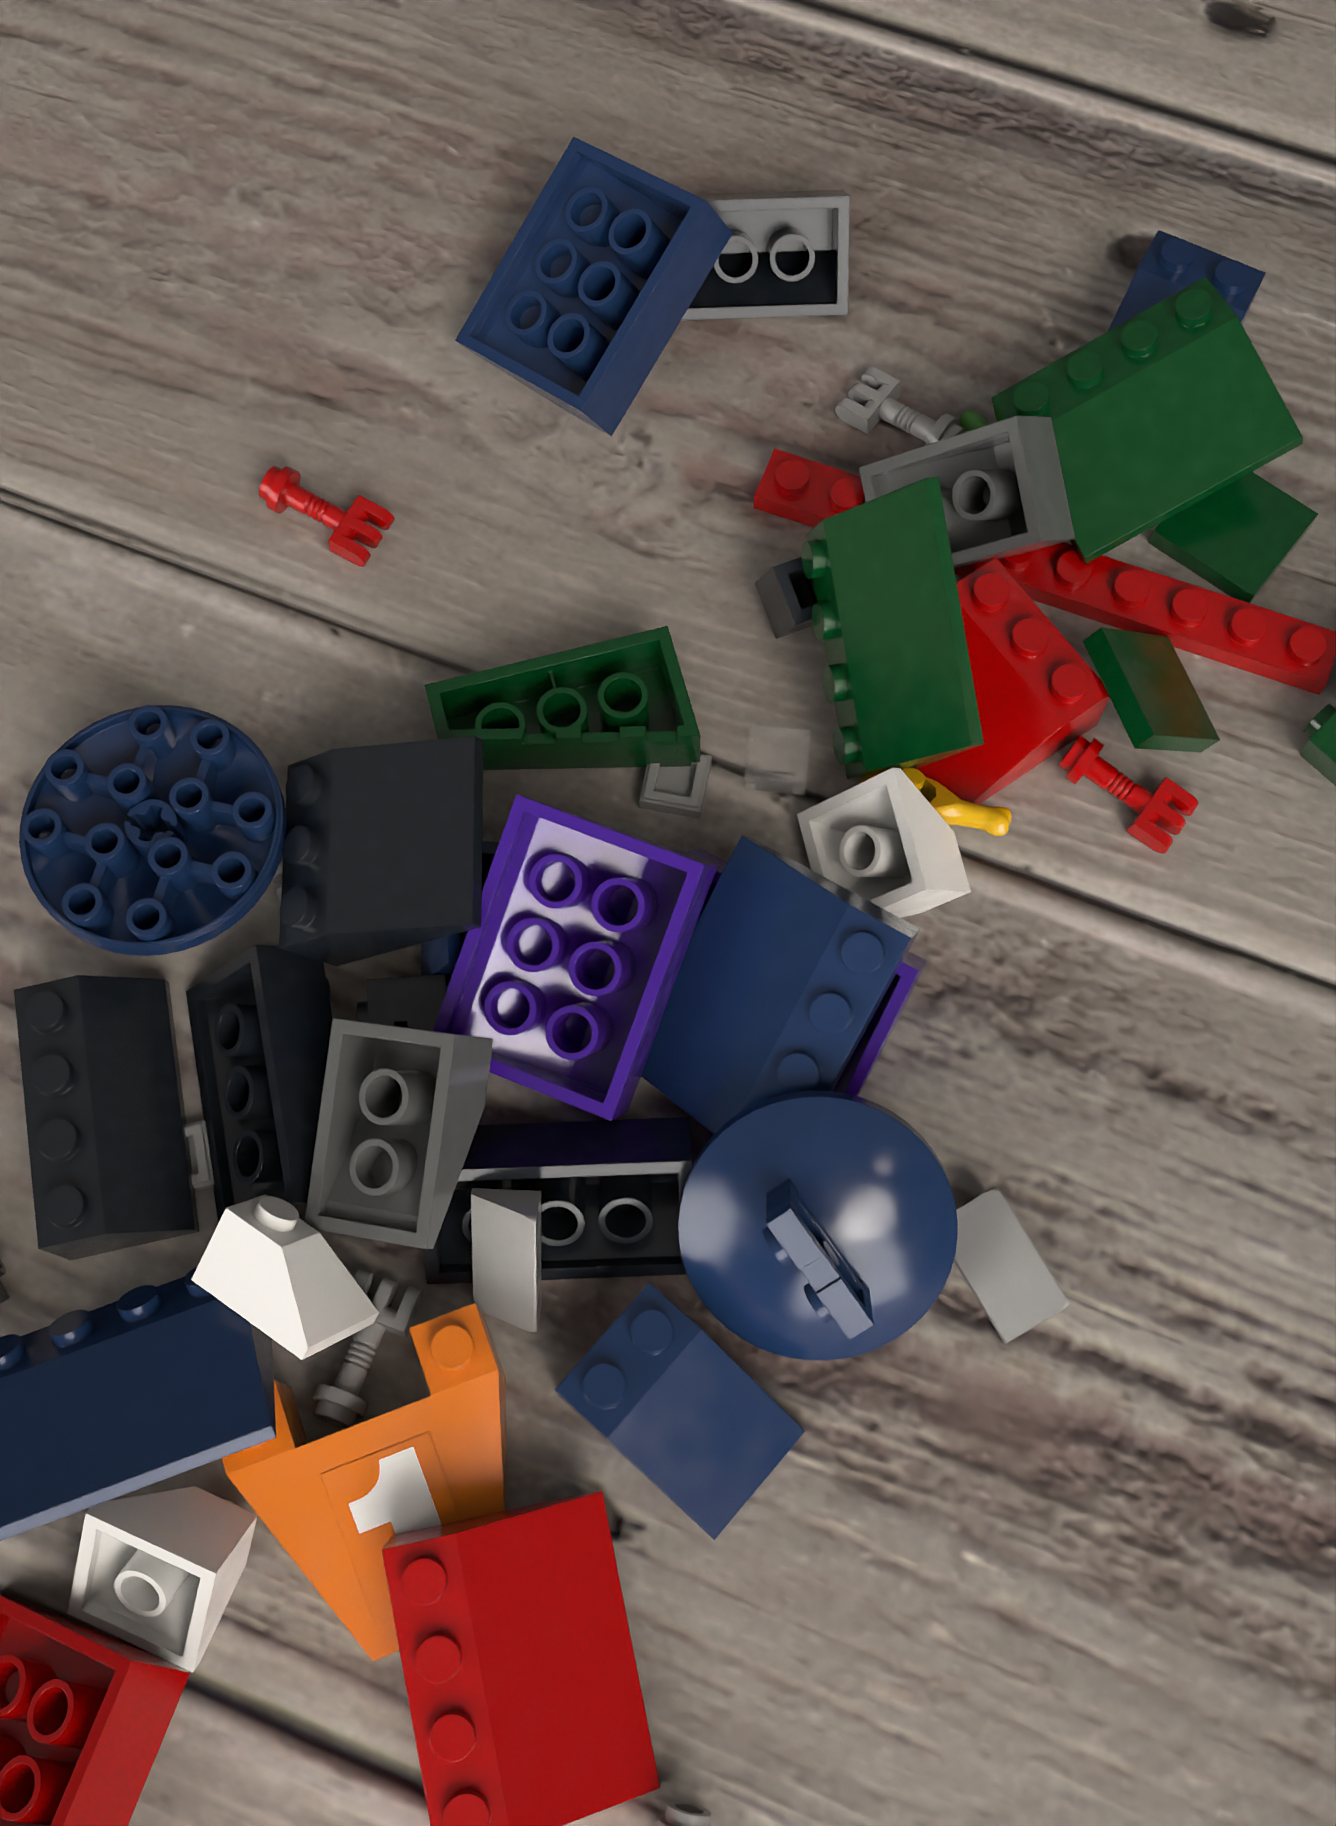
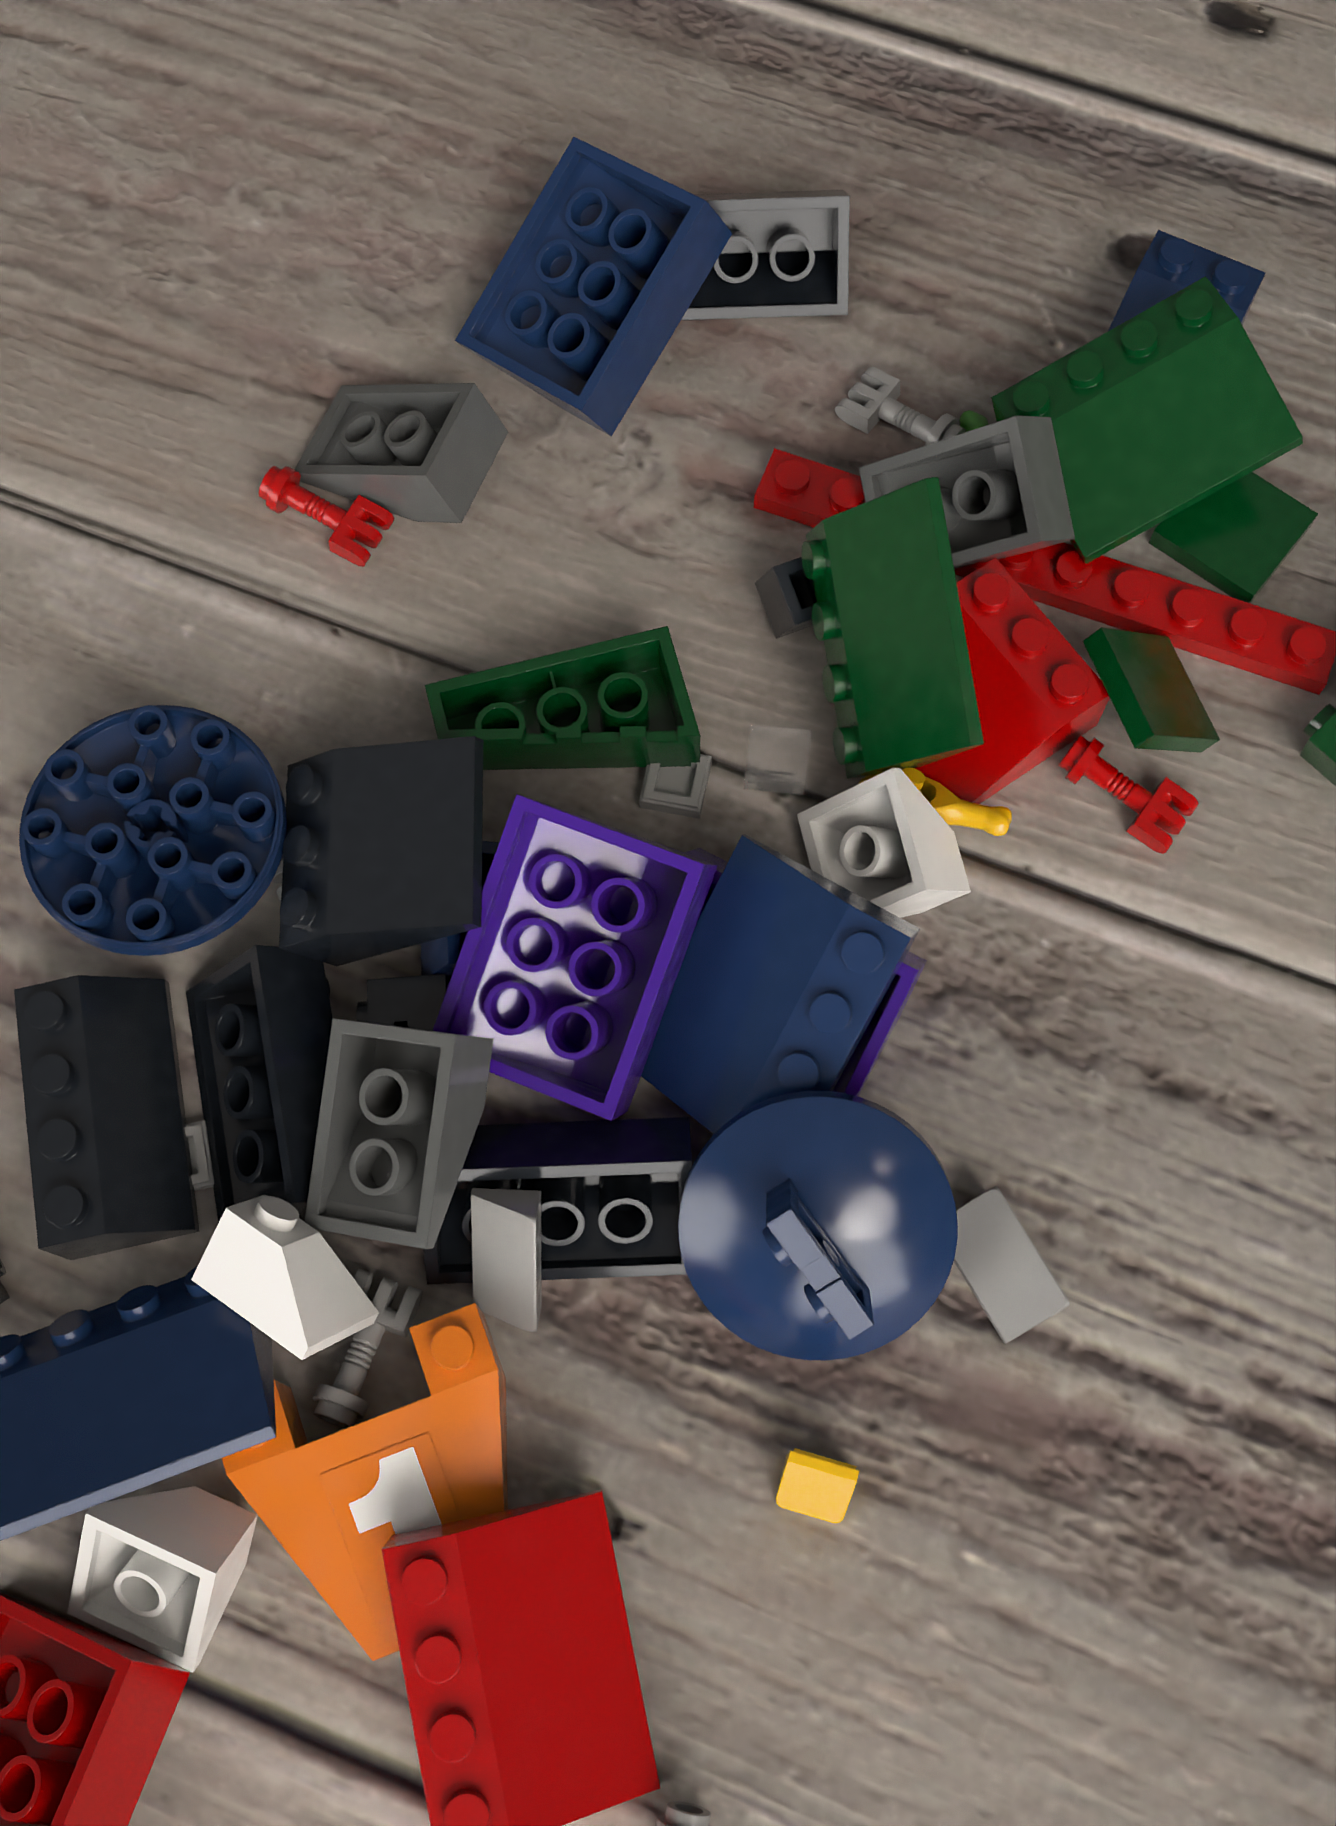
(406, 448): none -> dark grey slope
(680, 1410): dark blue slope -> none
(816, 1485): none -> yellow slope

